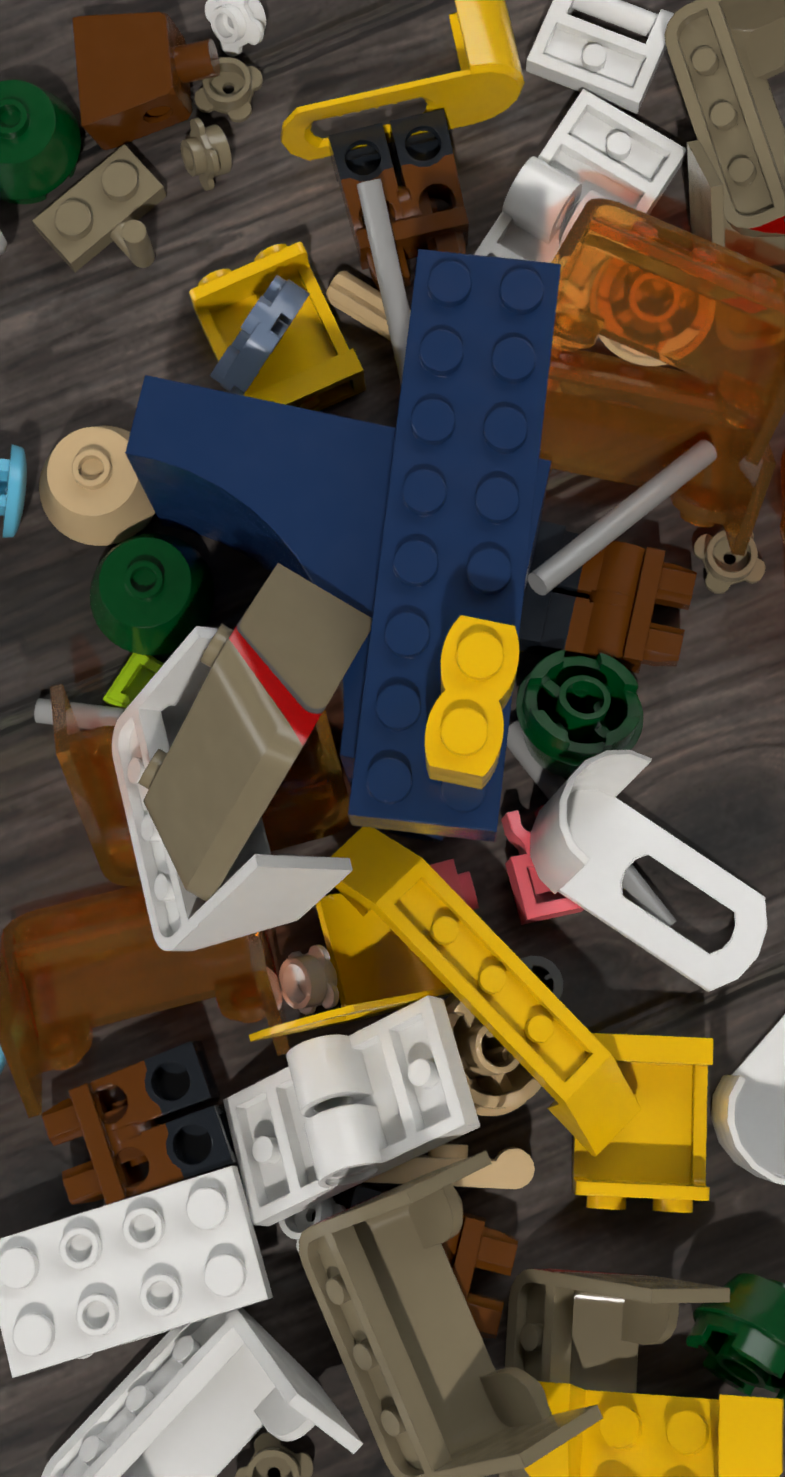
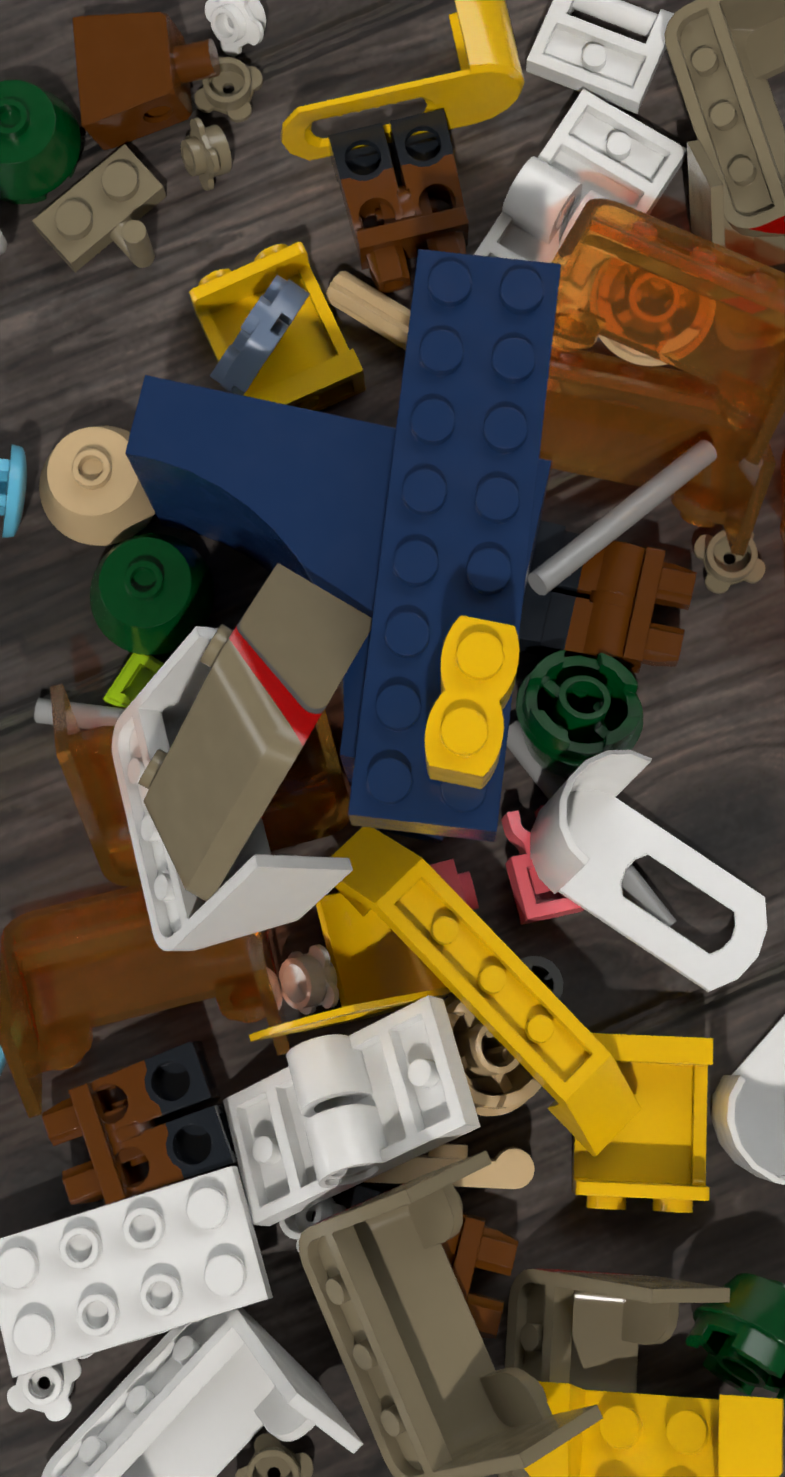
(51, 1401): none -> white plate
(386, 266): light grey bar -> none

